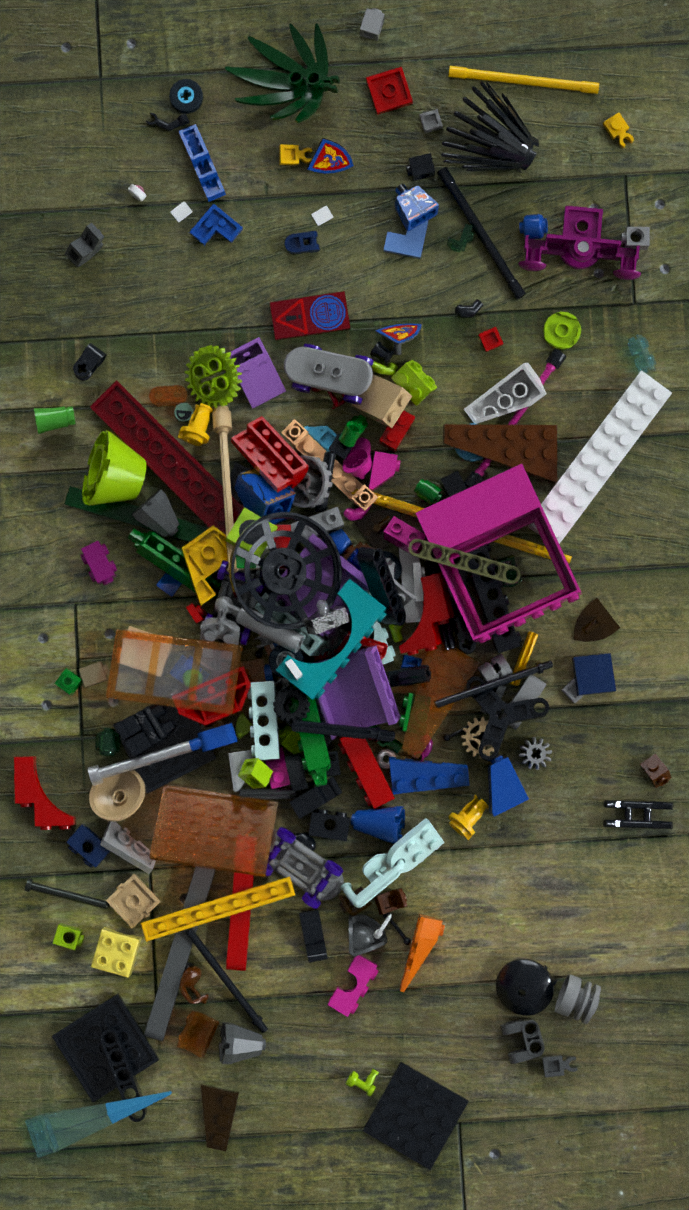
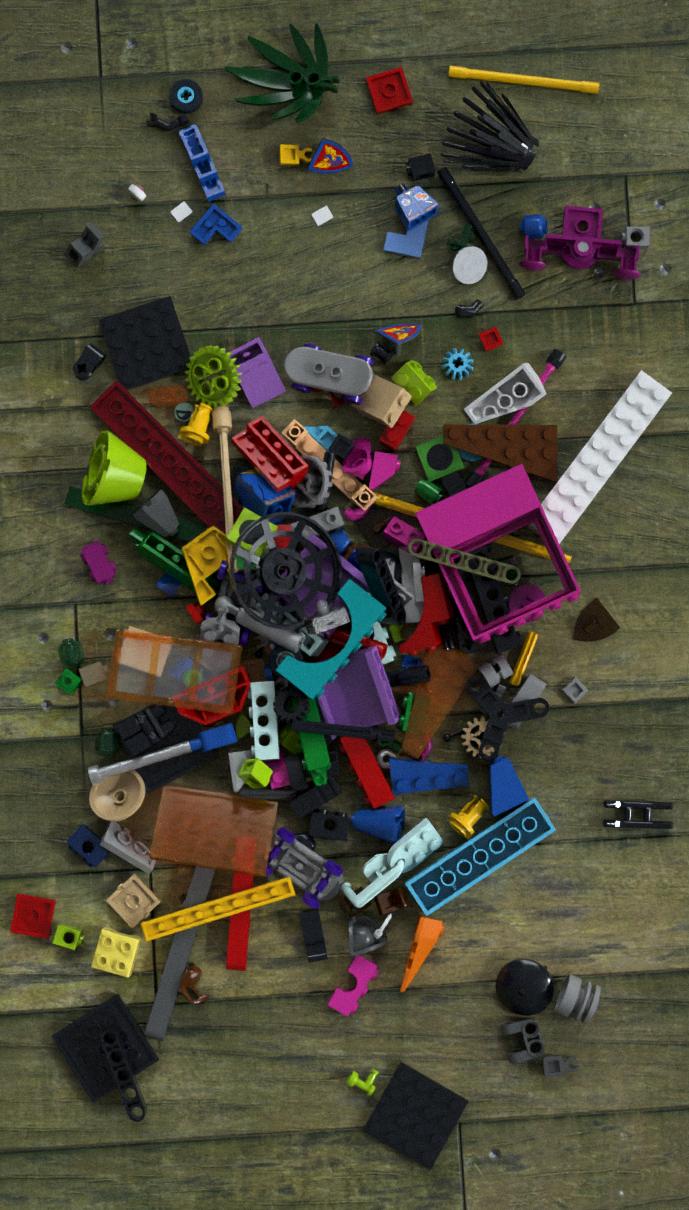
(30, 791): red arch -> none
(30, 885): pearl dark grey bar -> none
(33, 916): none -> red tile
(53, 418): bright green plant -> none
(62, 1128): clear light blue plate -> none
(71, 653): none -> clear green head
(146, 343): none -> black plate
(197, 1033): clear orange bracket -> none
(218, 1112): dark brown wing -> none
(239, 1043): dark grey cone -> none
(256, 1019): black bar -> none
(294, 669): white tile -> none
(295, 245): dark blue plate -> none
(310, 315): dark red tile -> none
(333, 642): clear smoke bar -> none
(353, 430): green piece -> none
(372, 24): light grey brick -> none
(381, 369): lime arm -> none
(407, 941): black hinge -> none
(431, 121): light grey tile -> none
(439, 459): none -> tile
(453, 358): none -> medium azure gear
(469, 264): none -> piece
(480, 856): none -> medium azure brick
(523, 596): none -> magenta piece
(538, 668): black bar -> none
(542, 754): light grey gear -> none
(562, 330): lime tile -> none
(593, 674): dark blue tile -> none
(616, 128): yellow plate -> none
(640, 346): clear light blue hinge -> none
(656, 771): reddish brown bracket -> none

